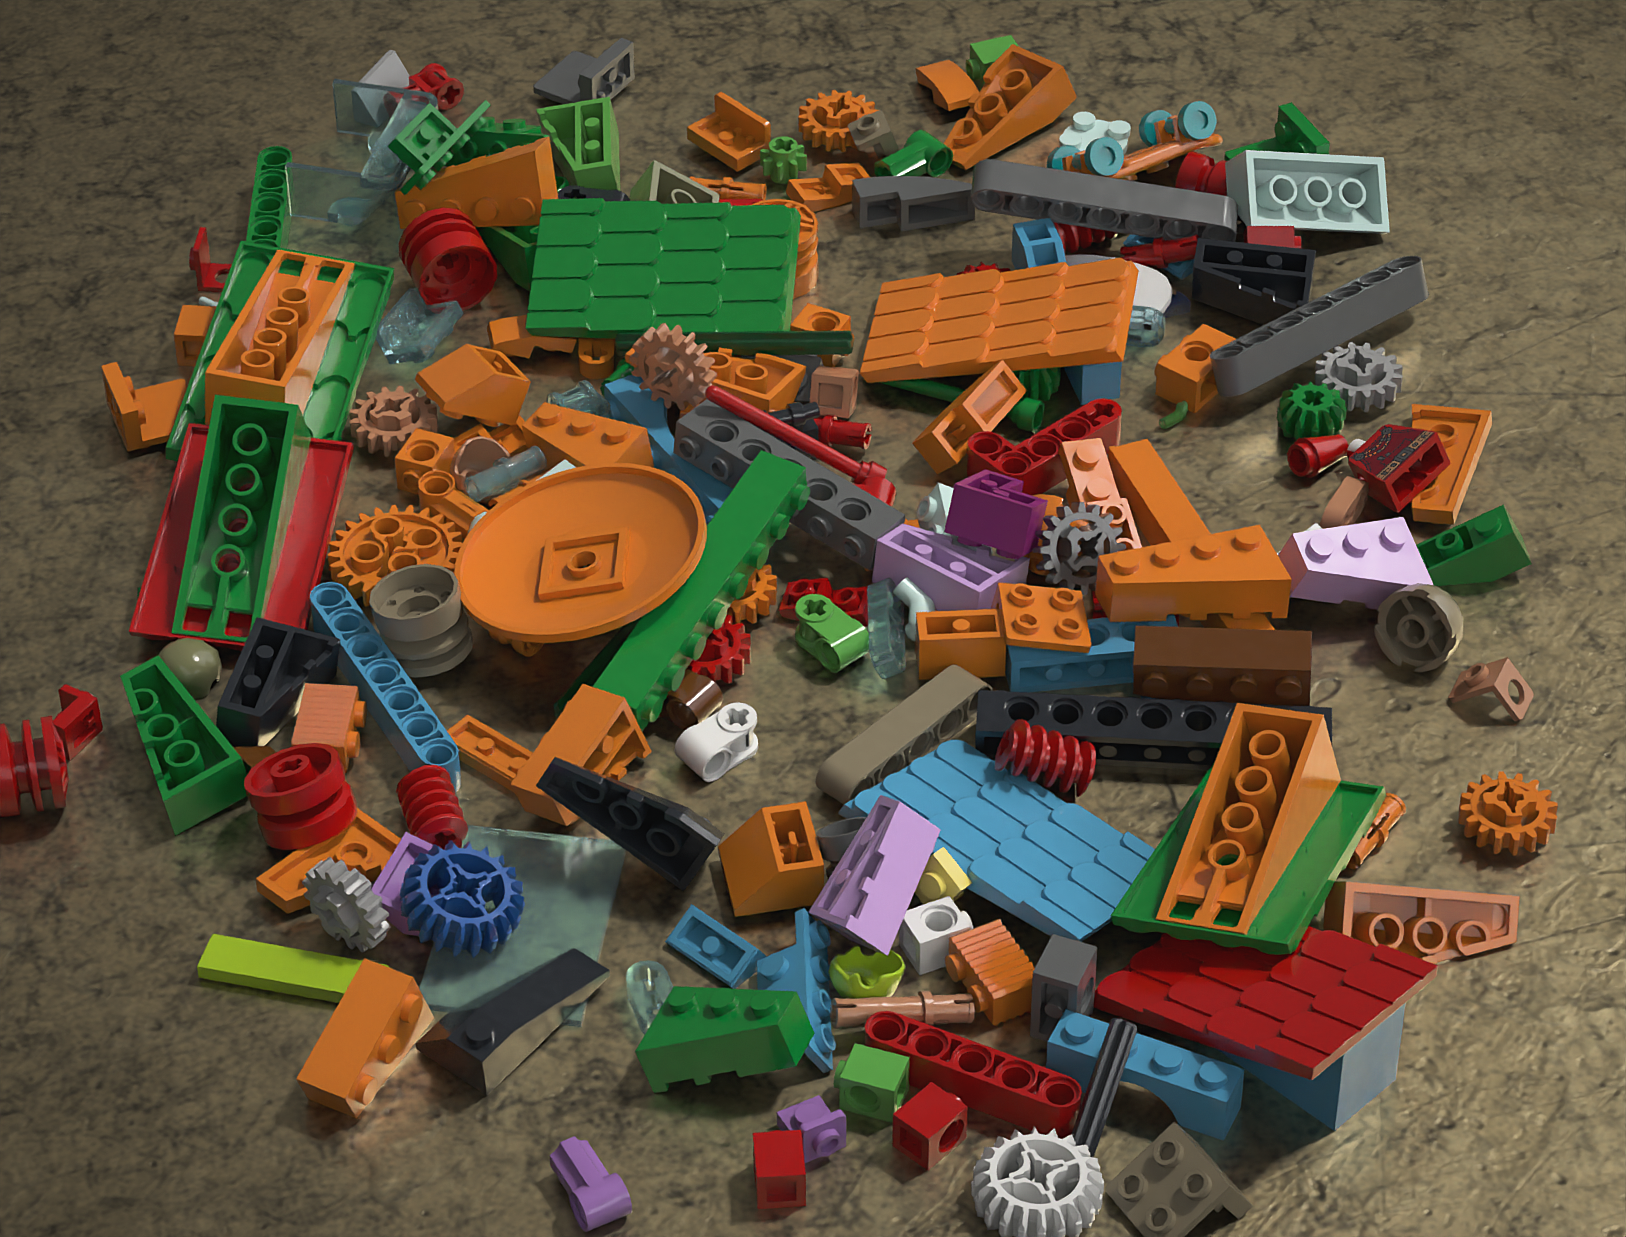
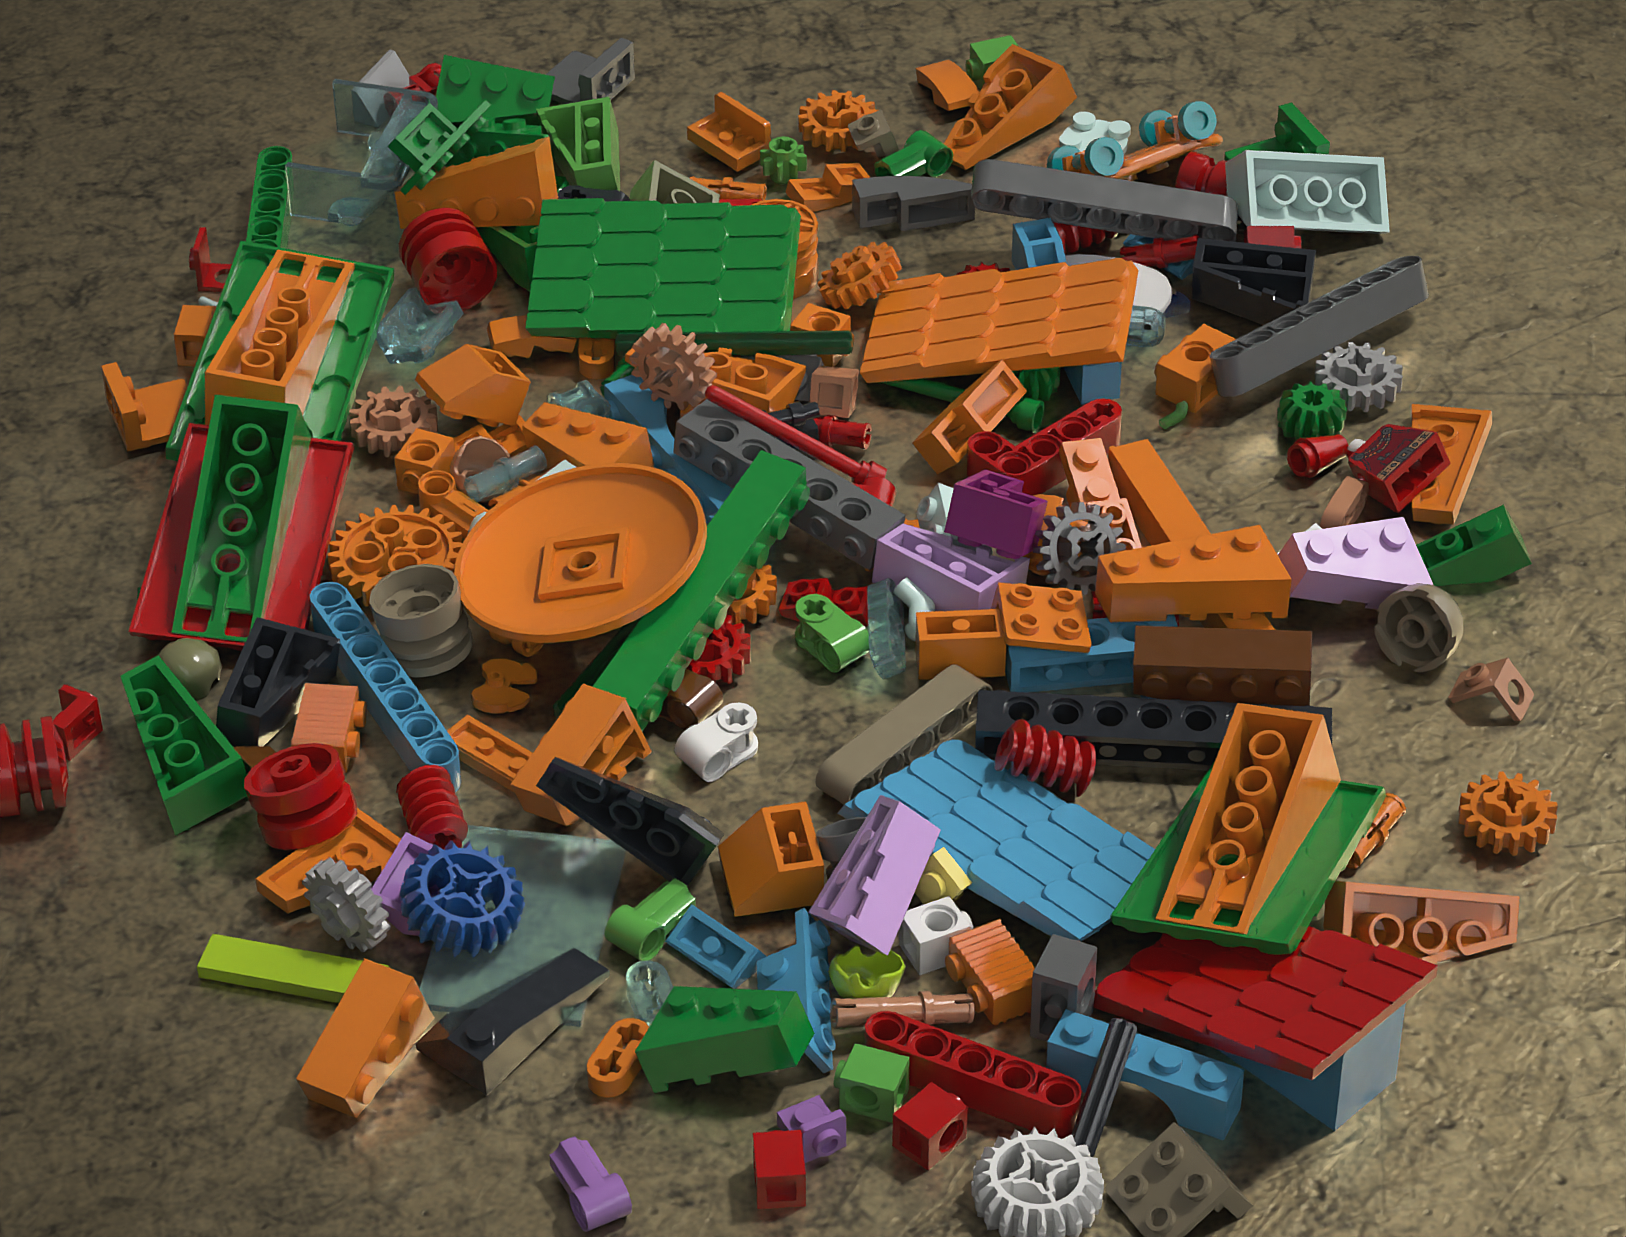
(496, 694): none -> orange piece
(510, 91): none -> green wedge
(611, 1054): none -> orange beam
(644, 928): none -> bright green piece
(859, 275): none -> orange gear

